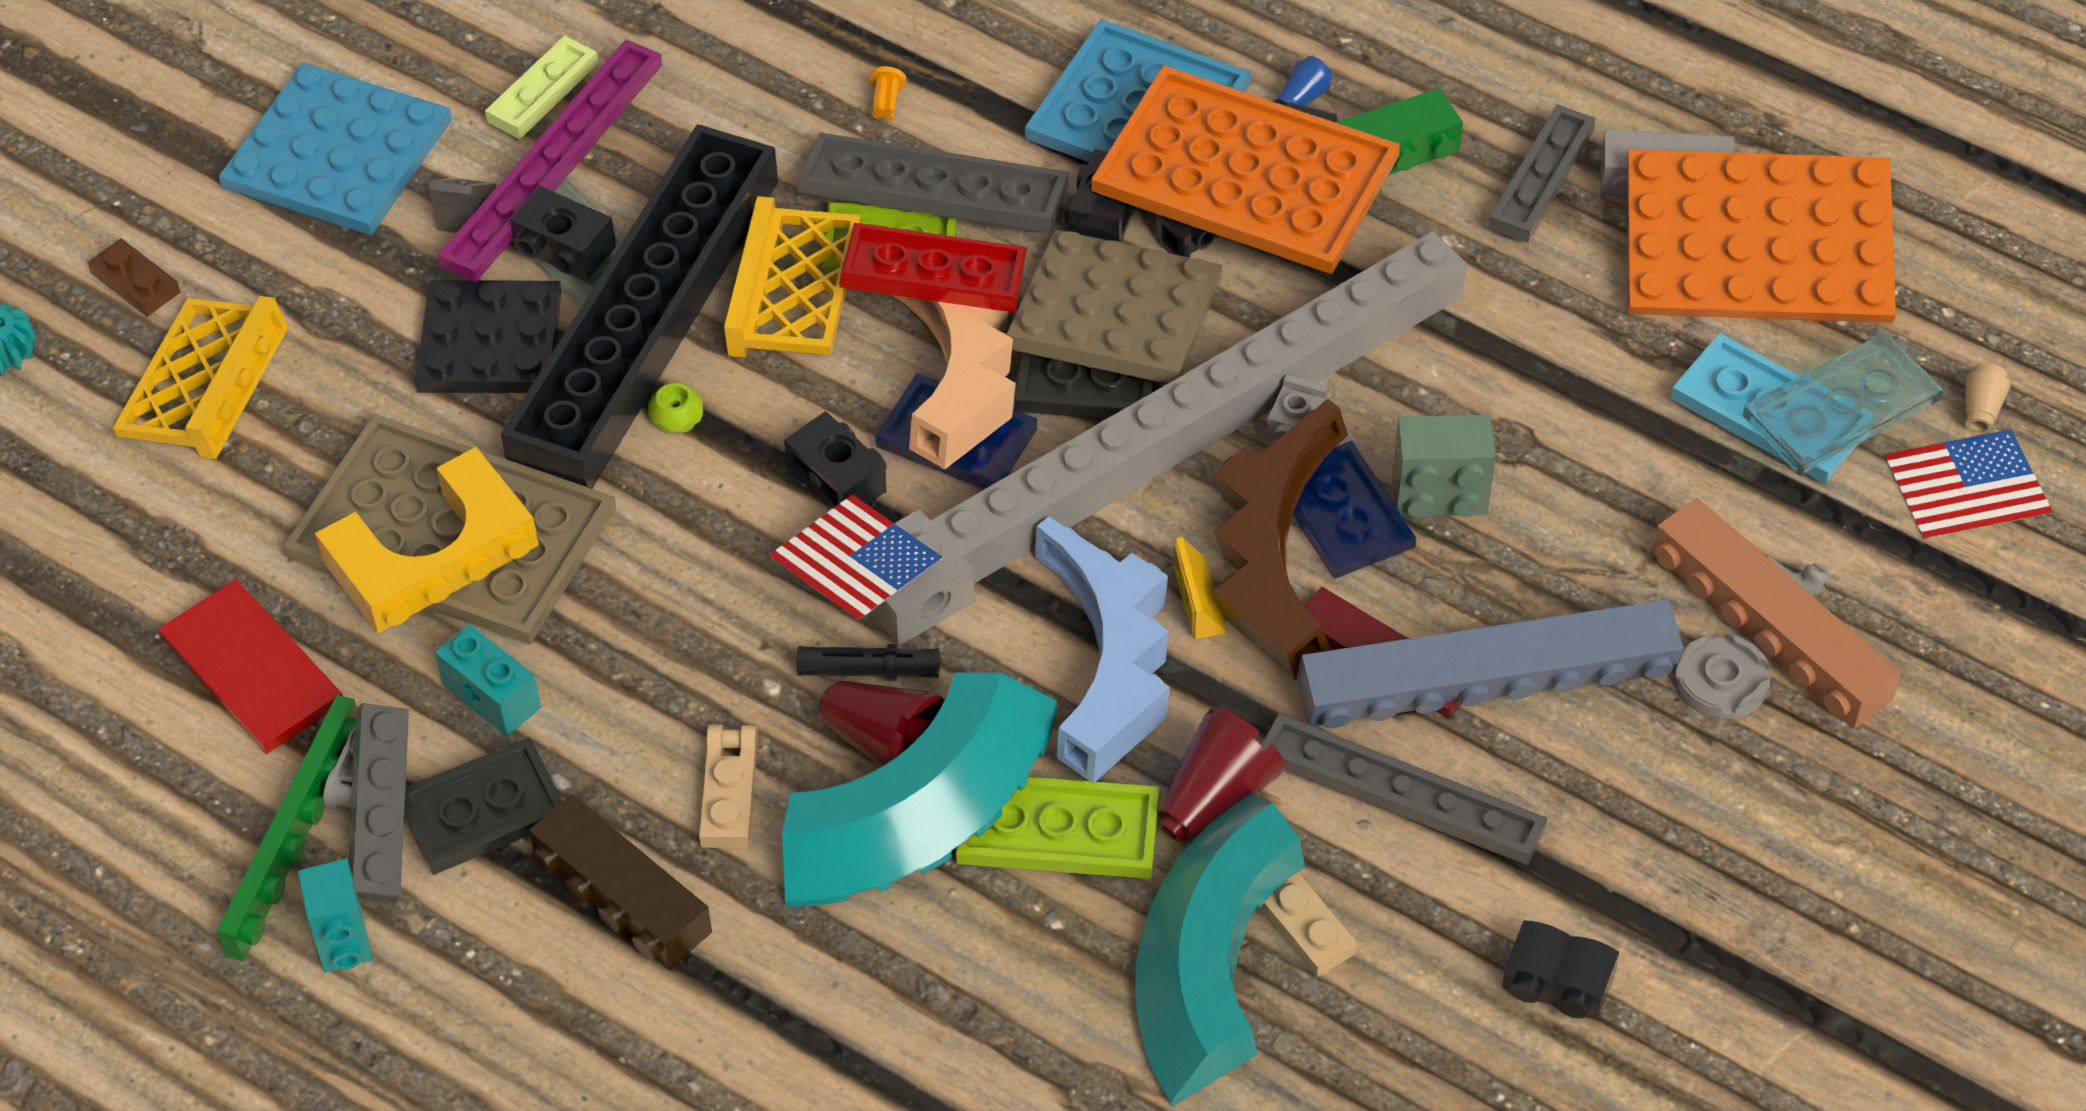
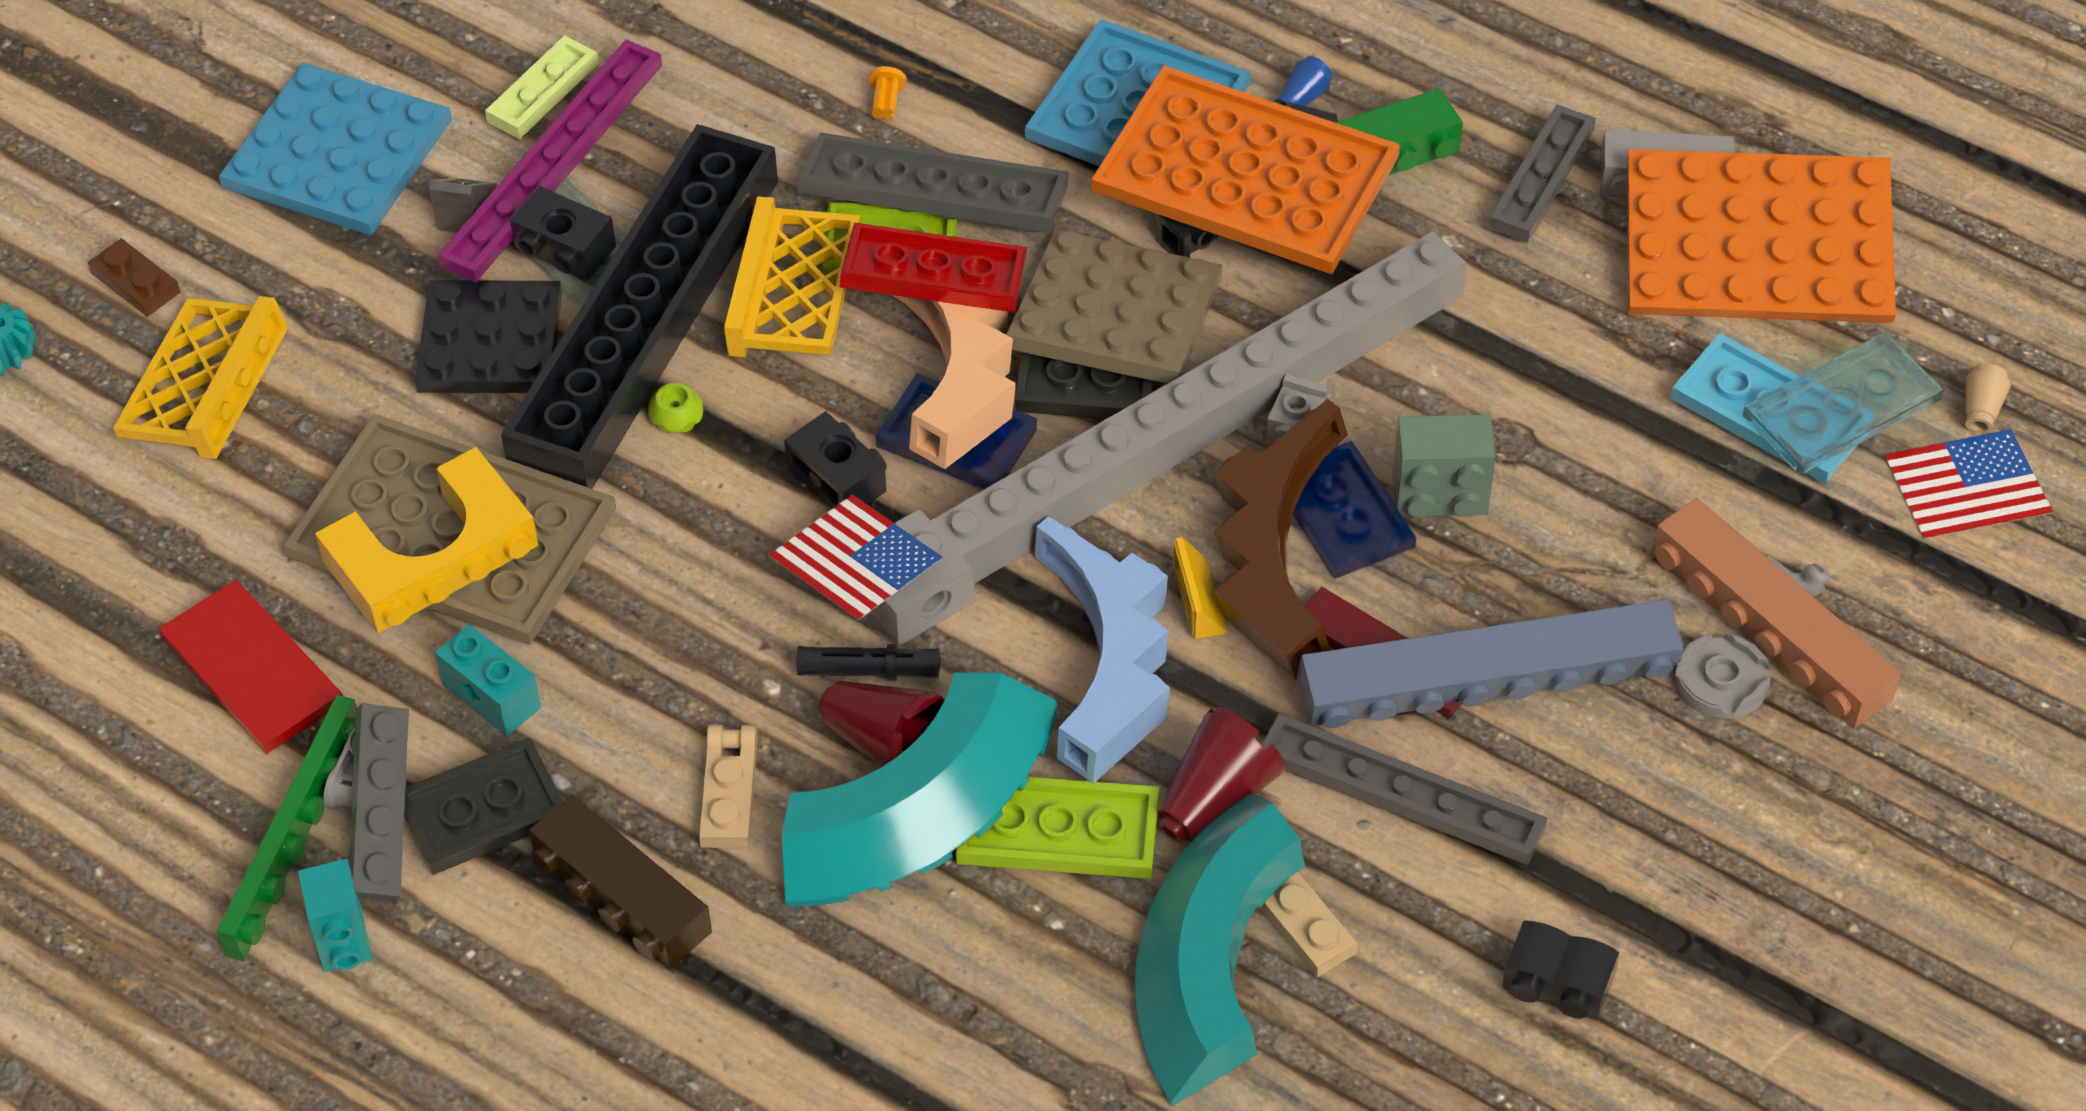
(1094, 213): black brick -> none

